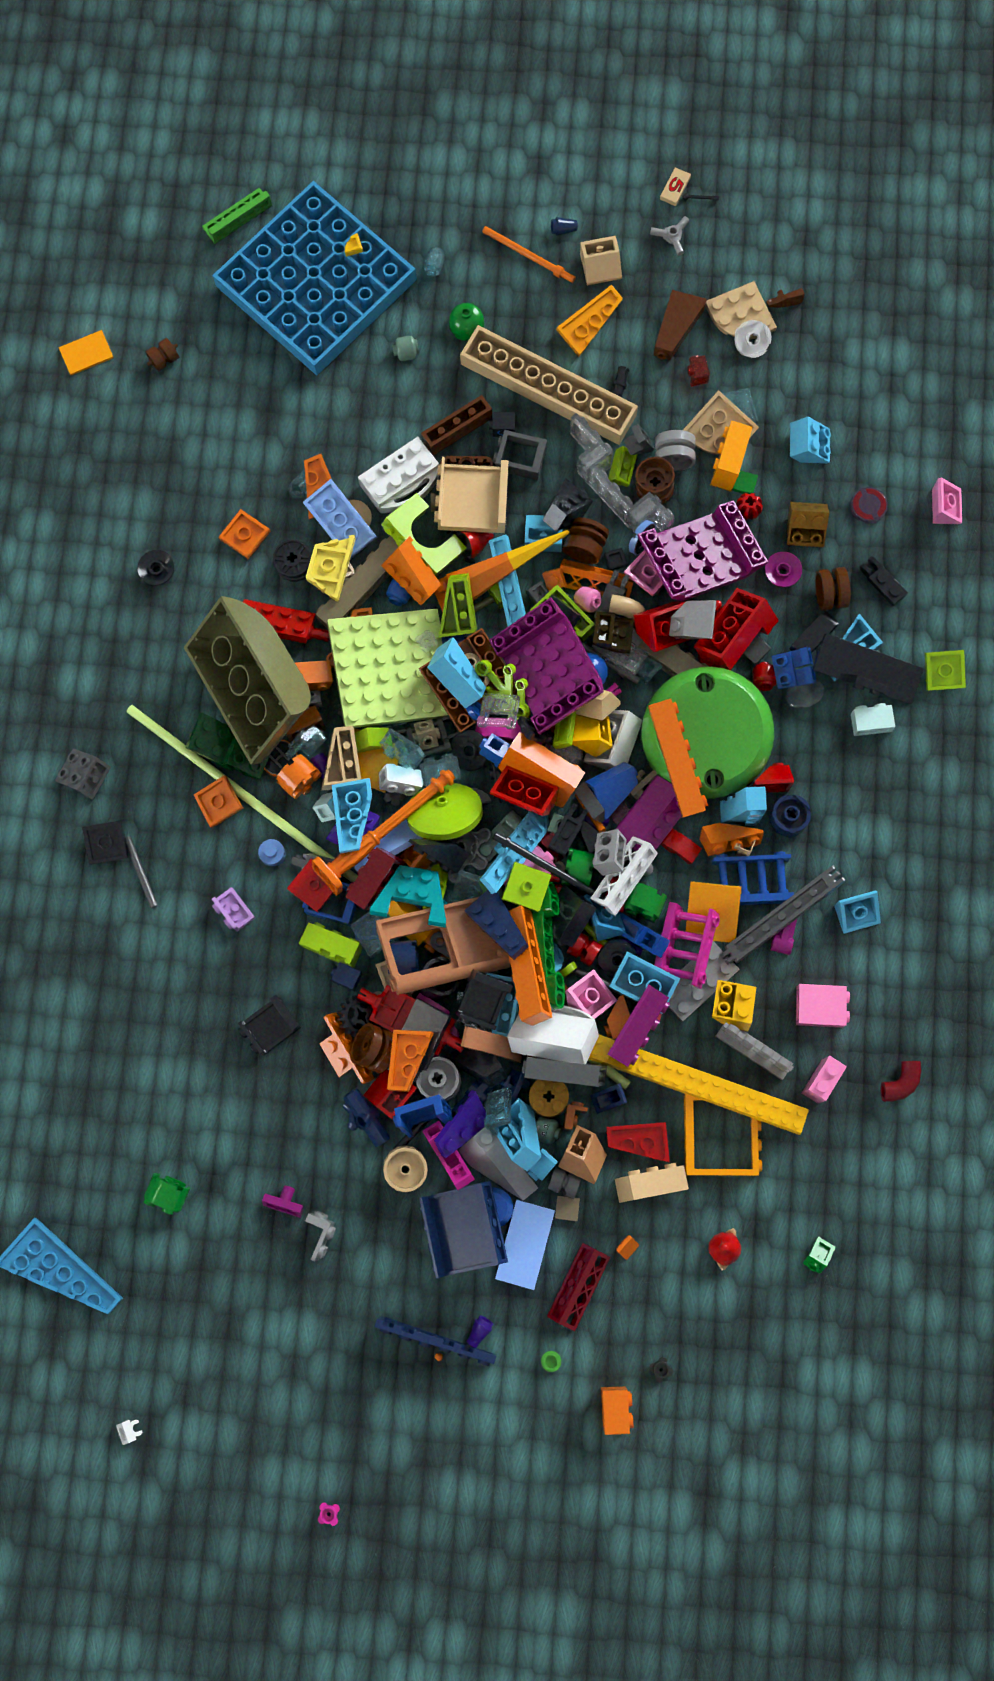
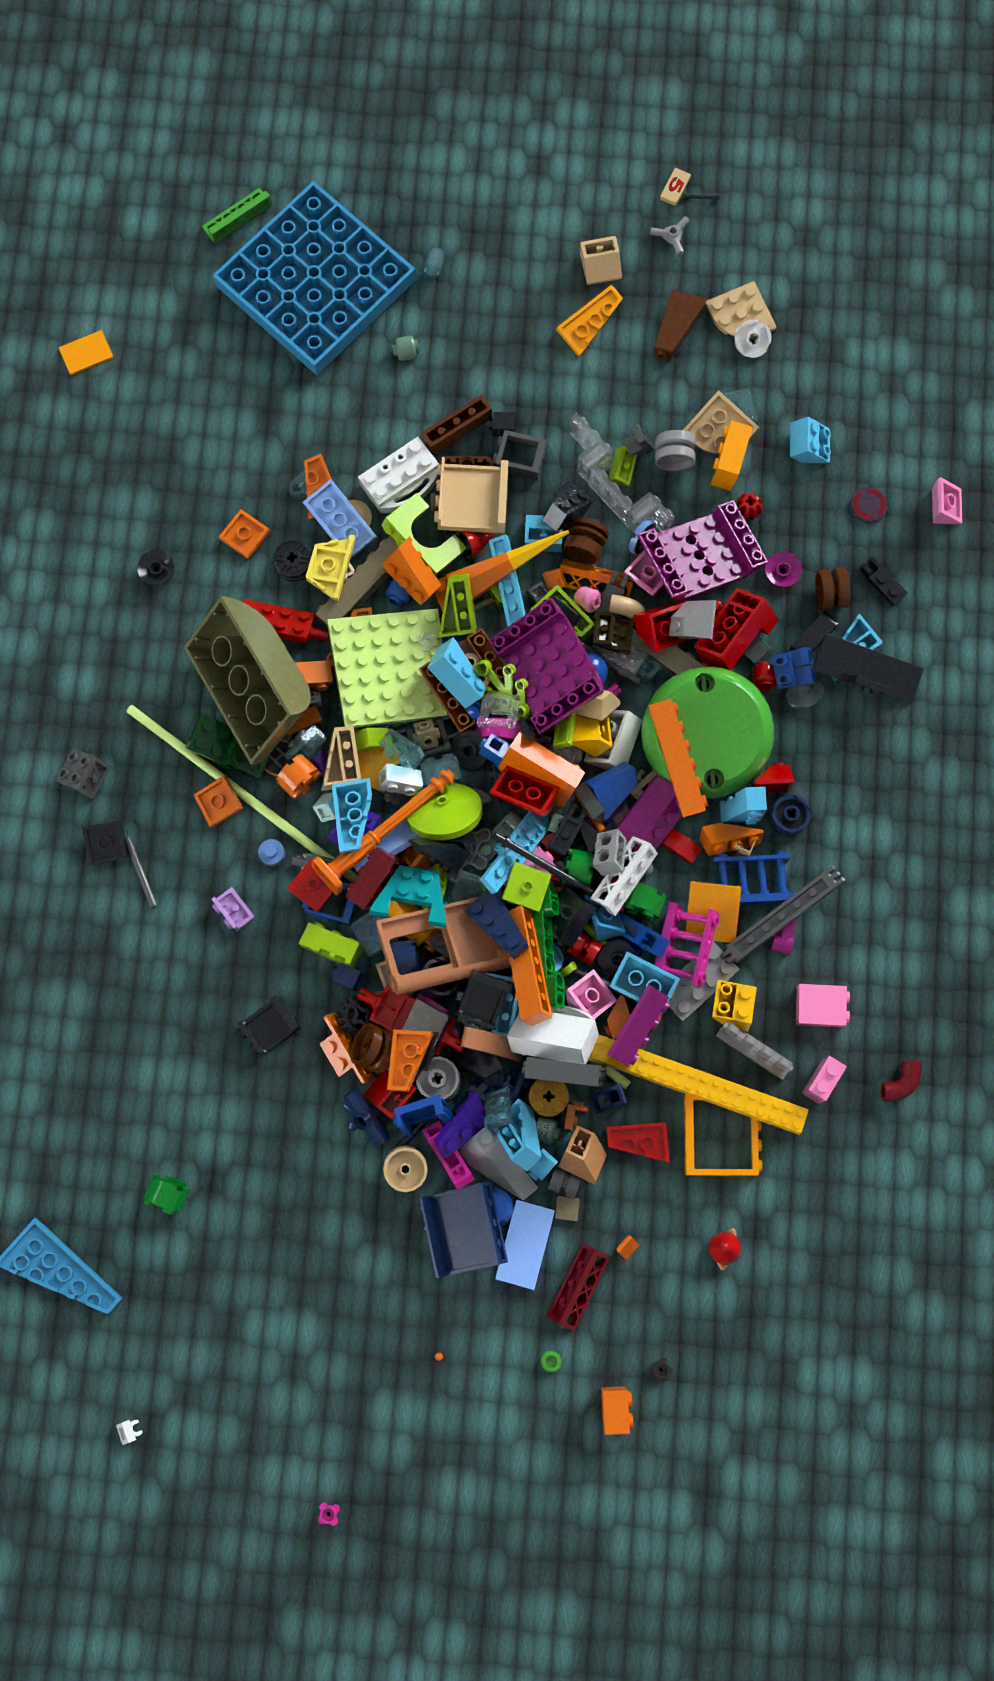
(164, 353): reddish brown wheel -> none
(284, 1202): magenta tile -> none
(320, 1220): light grey bracket -> none
(353, 245): yellow tile -> none
(427, 1339): dark blue wing -> none
(464, 320): green cylinder -> none
(480, 1329): dark purple cone -> none
(548, 384): tan brick -> none
(557, 270): orange bar -> none
(562, 226): dark blue cone -> none
(615, 559): black tile -> none
(620, 381): black pin -> none
(651, 1183): tan wedge -> none
(655, 472): reddish brown wheel -> none
(698, 370): clear red brick -> none
(745, 482): green piece -> none
(790, 299): reddish brown slope -> none
(807, 524): pearl gold slope -> none
(819, 1255): bracket -> none
(858, 911): medium azure slope -> none
(872, 719): light aqua brick -> none
(945, 670): lime hinge -> none

